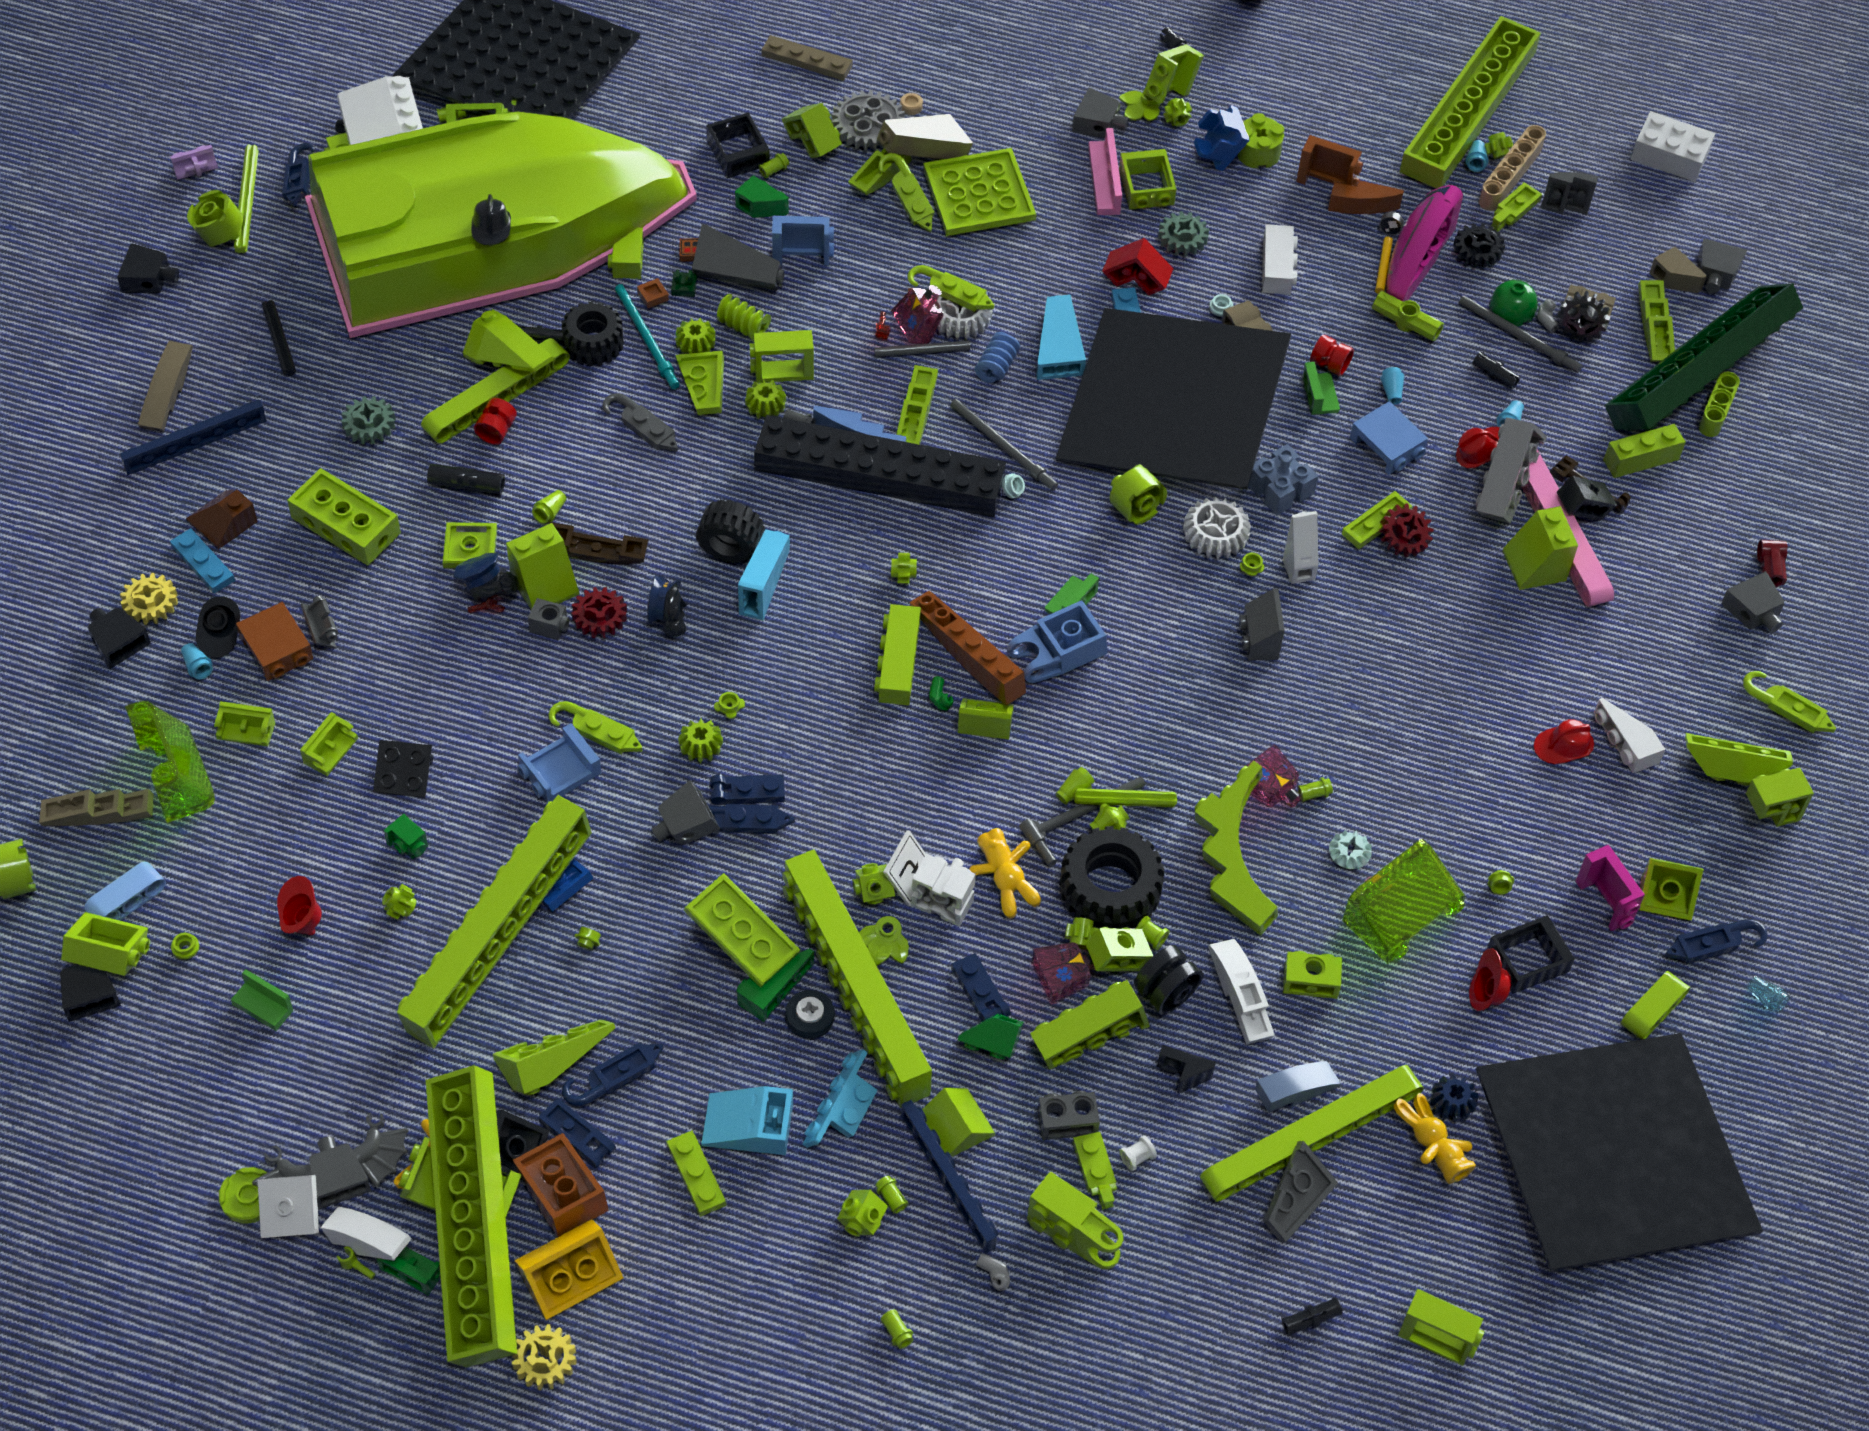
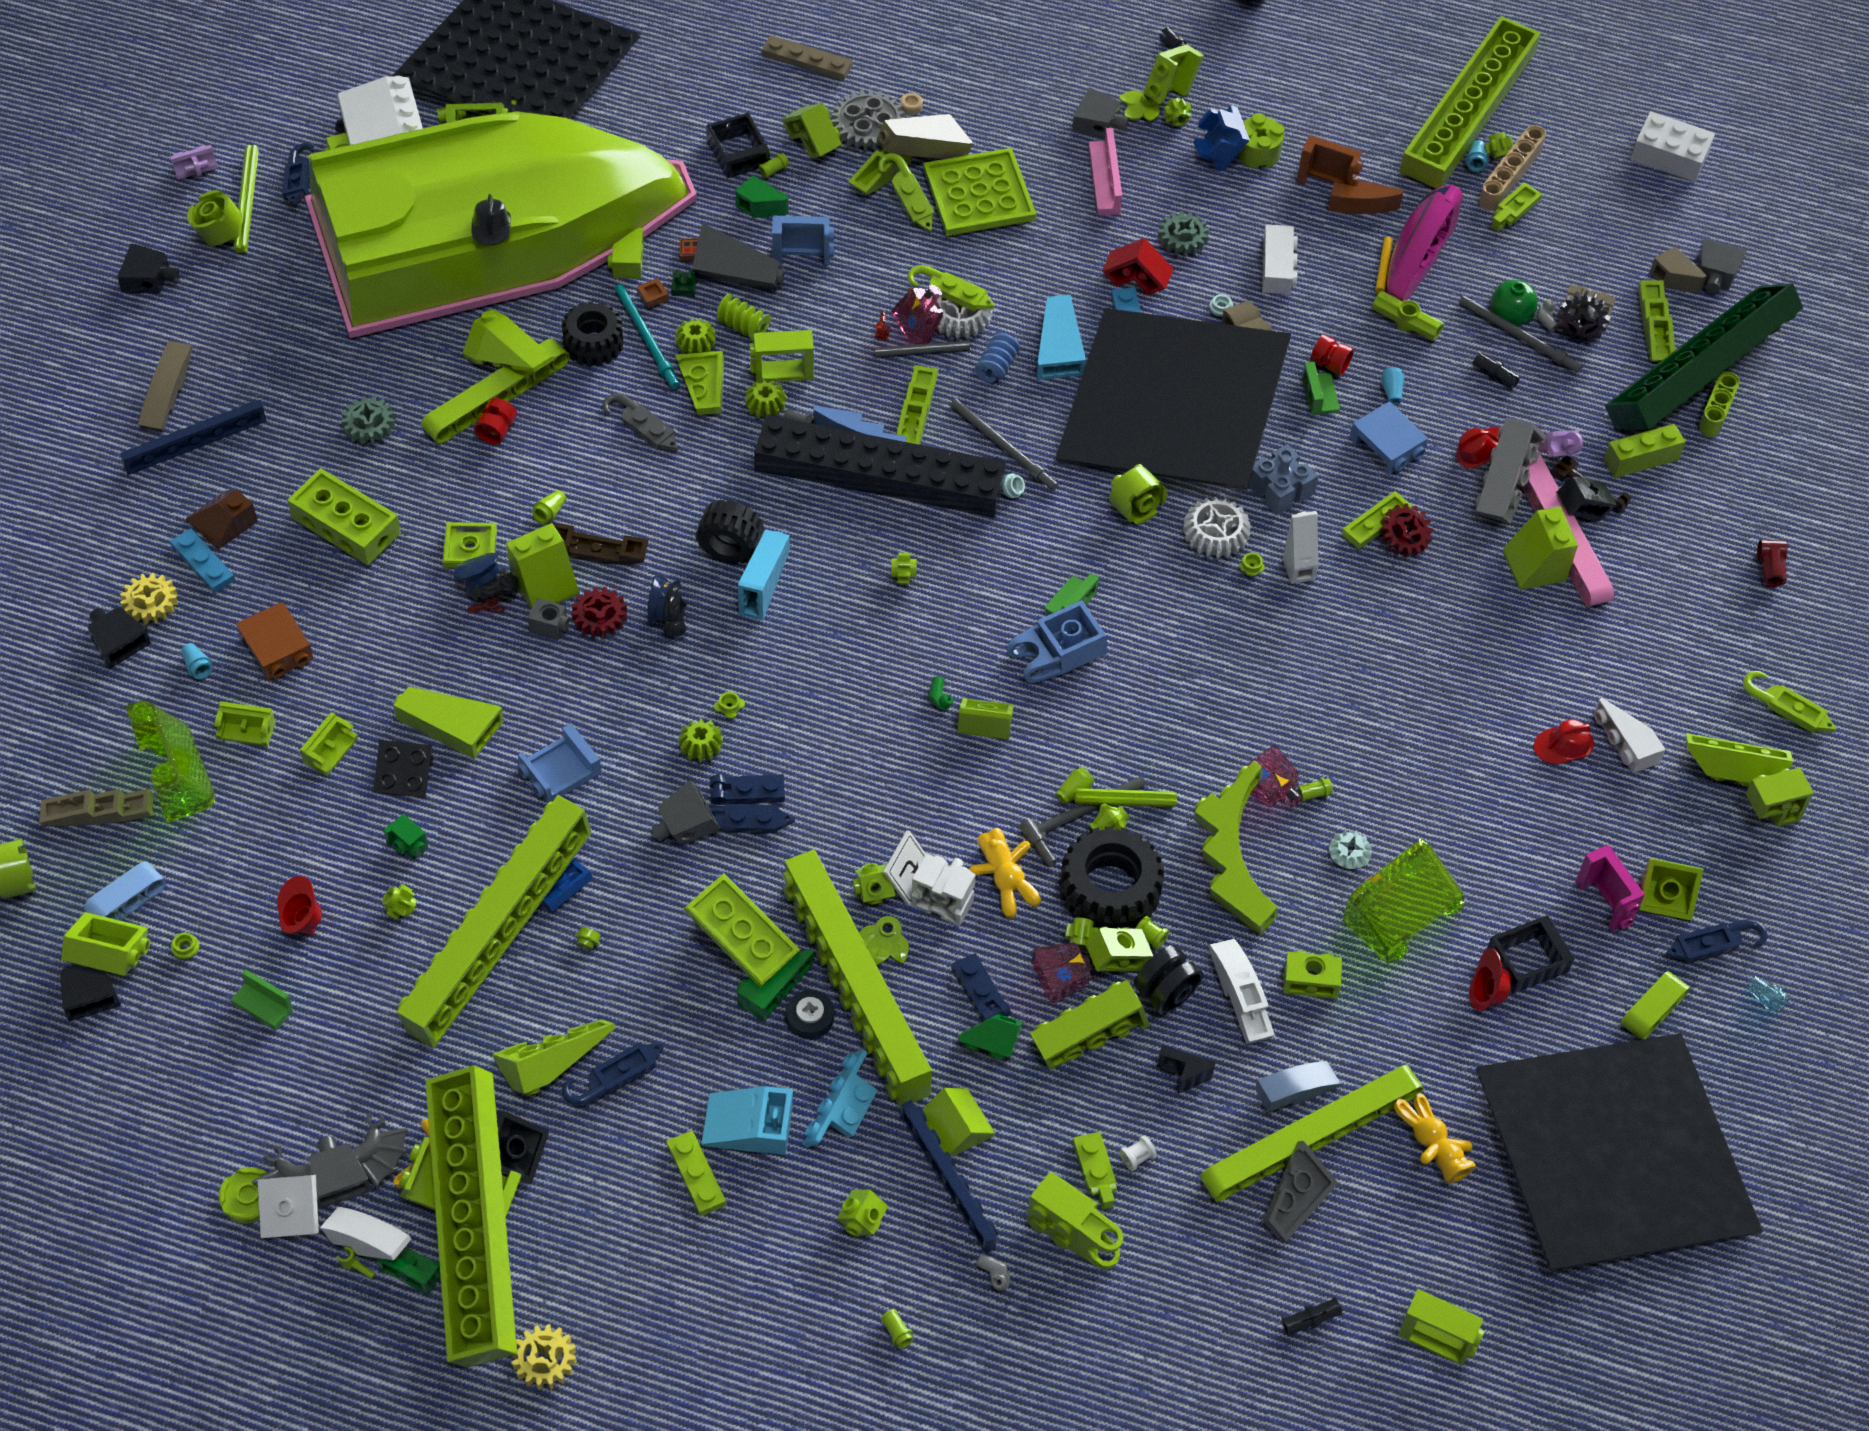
(217, 626): black piece -> none
(279, 338): black axle -> none
(319, 623): dark grey hinge -> none
(449, 719): none -> lime slope
(466, 478): black axle -> none
(541, 334): black pin -> none
(561, 1185): dark orange slope -> none
(569, 1269): yellow slope -> none
(580, 1133): dark blue plate -> none
(598, 728): lime plate -> none
(892, 1195): lime pin -> none
(899, 654): lime brick -> none
(971, 649): dark orange slope -> none
(1070, 1122): dark grey brick -> none
(1155, 161): lime window -> none
(1263, 627): dark grey slope -> none
(1391, 223): tile -> none
(1454, 1098): dark blue gear -> none
(1479, 245): black gear -> none
(1500, 882): lime plate -> none
(1513, 411): medium azure cone -> none
(1562, 443): none -> lavender hips
(1569, 191): dark grey slope -> none
(1755, 602): dark grey torso -> none

